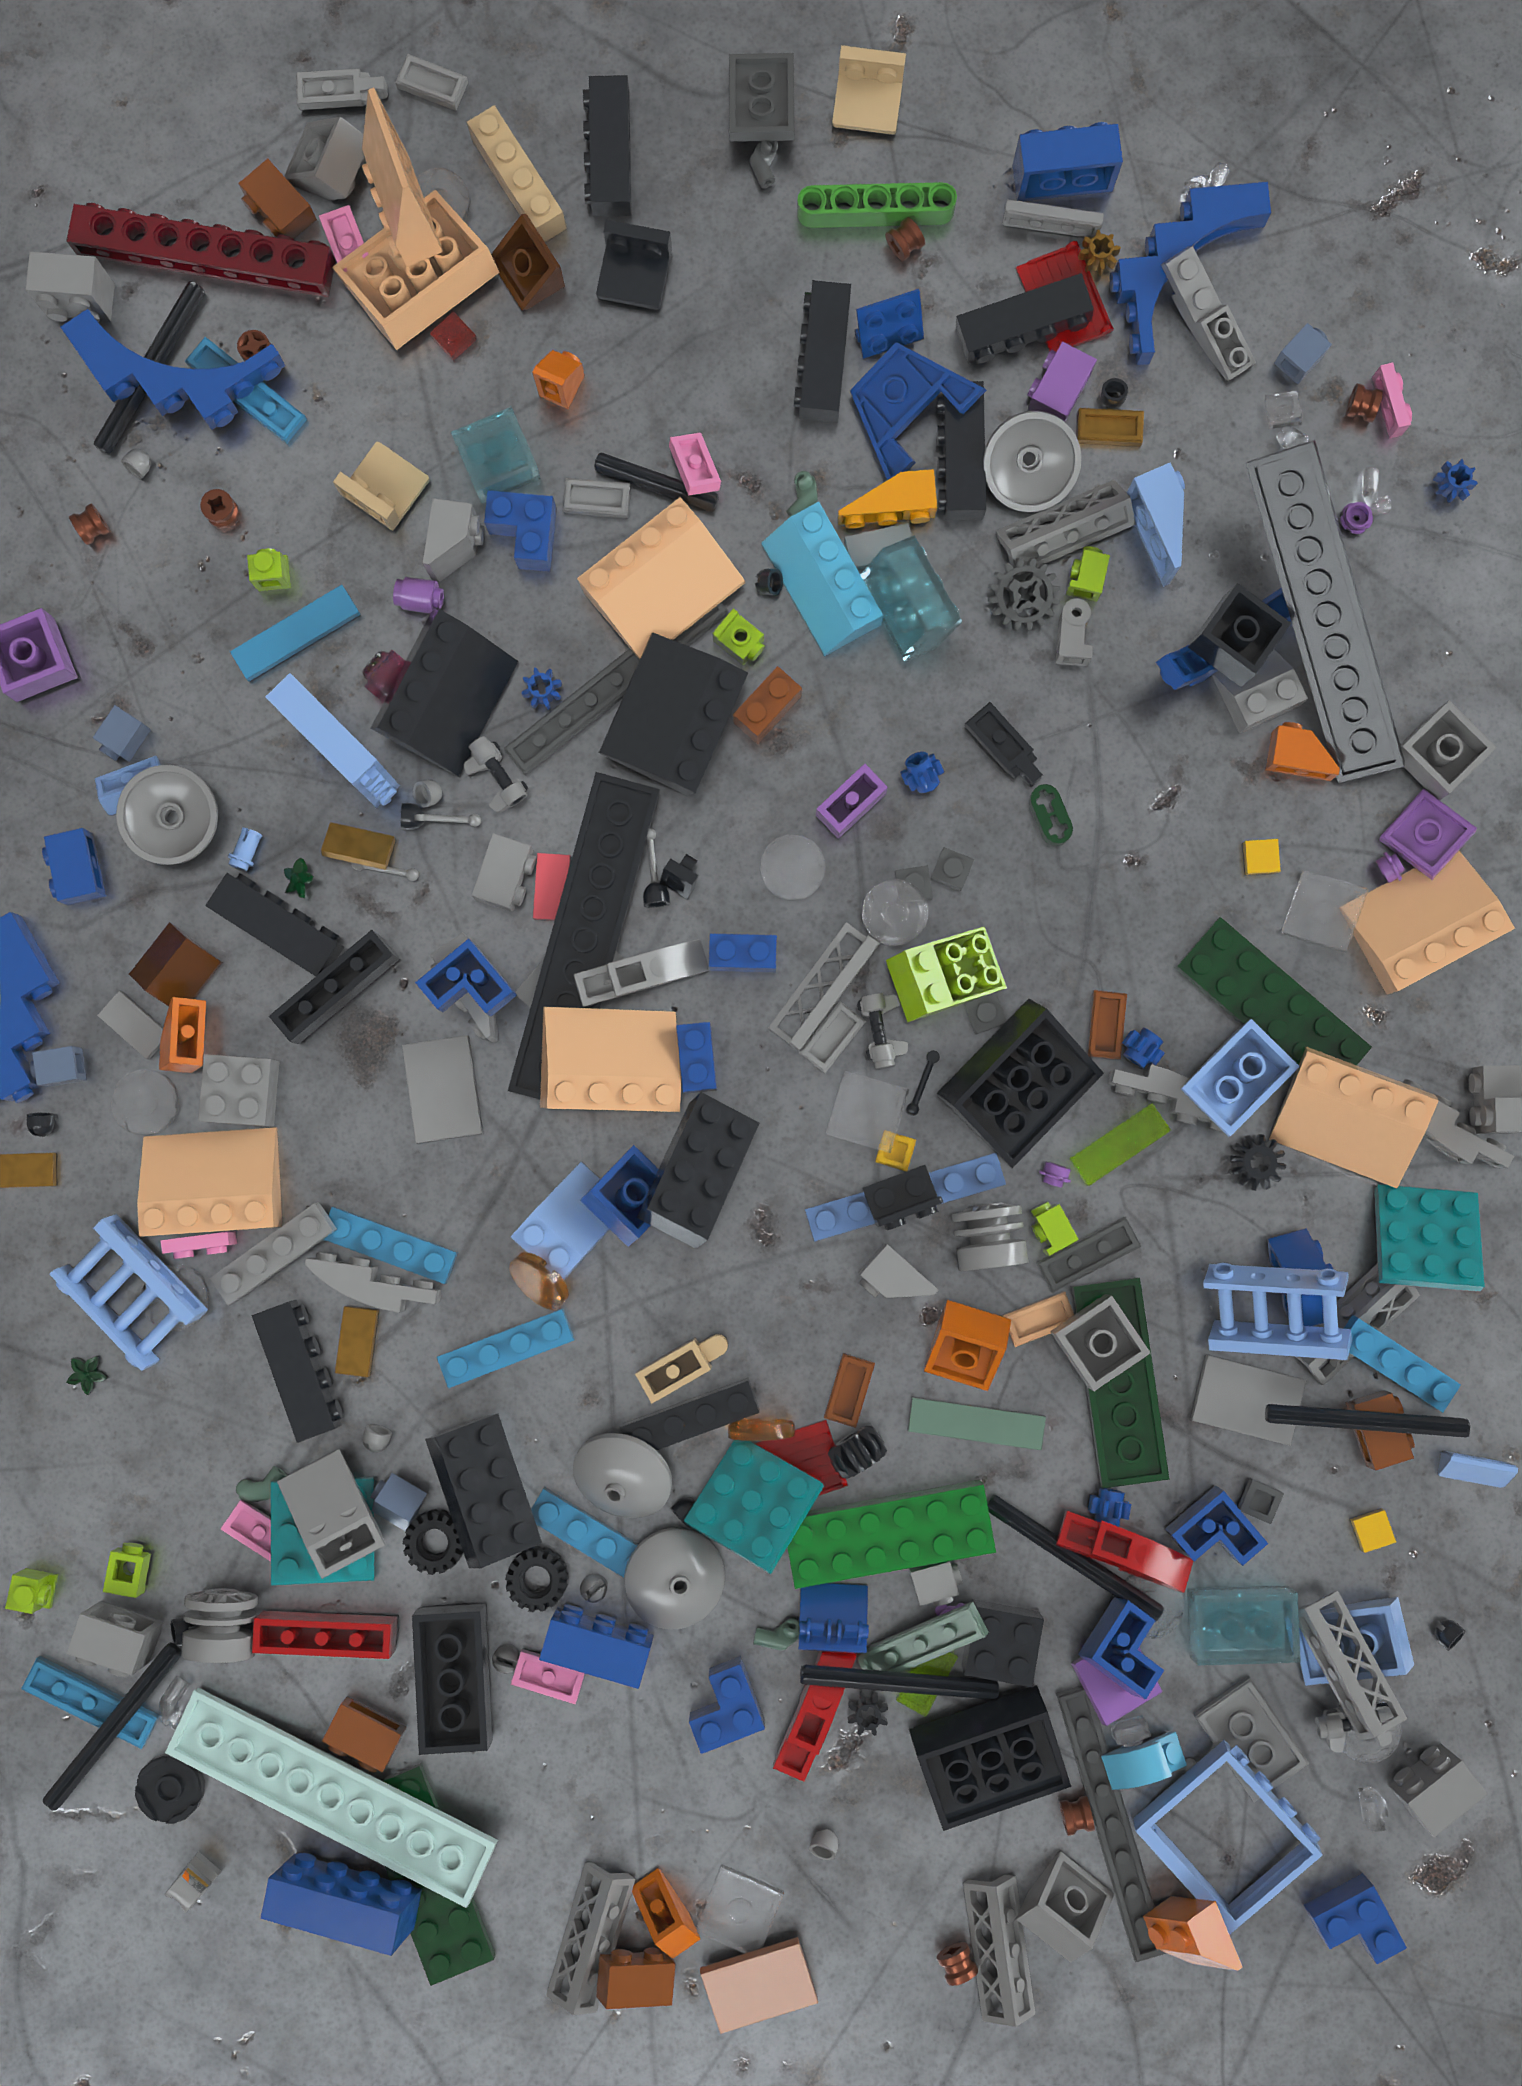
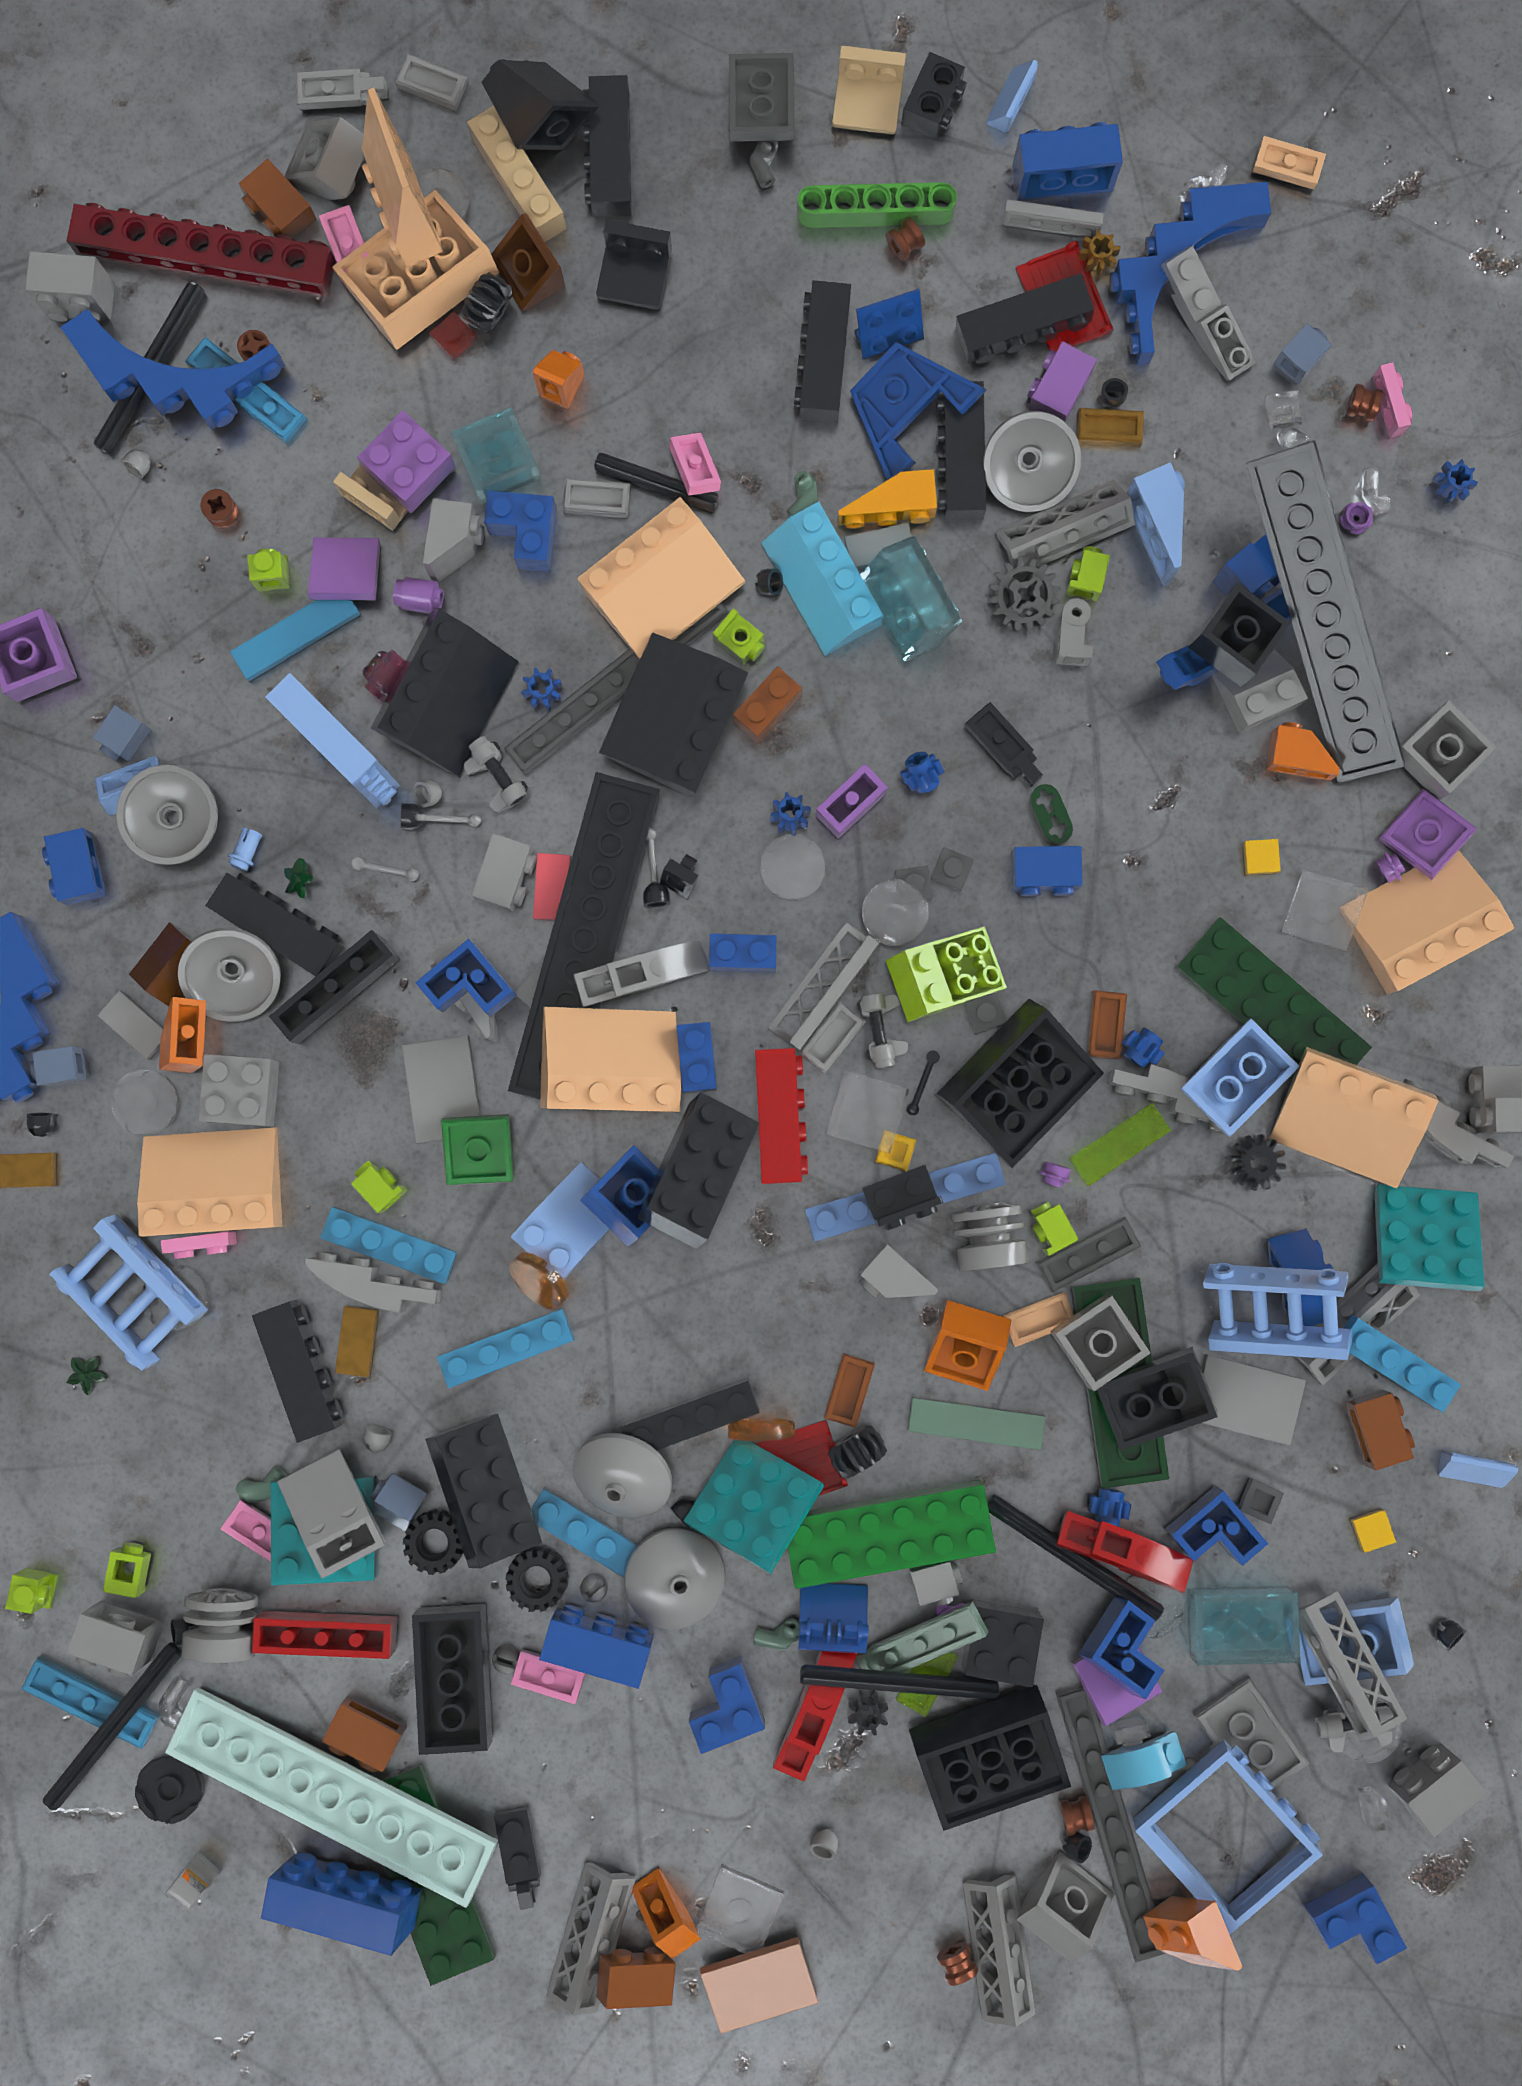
(89, 524): copper wheel -> none
(228, 992): none -> light grey dish
(273, 1253): light grey plate -> none
(344, 568): none -> medium lavender tile
(358, 846): pearl gold tile -> none
(377, 1186): none -> lime brick
(406, 461): none -> medium lavender brick
(477, 1149): none -> green tile
(487, 302): none -> black gear
(518, 1853): none -> black hinge
(537, 104): none -> black slope
(680, 1366): tan brick -> none
(779, 1116): none -> red brick
(790, 804): none -> blue gear
(929, 94): none -> black brick
(1012, 96): none -> light blue slope
(1046, 870): none -> blue brick
(1077, 1847): none -> black hinge
(1157, 1399): none -> black slope
(1251, 569): none -> blue brick
(1289, 162): none -> light nougat plate
(1367, 1420): black axle -> none

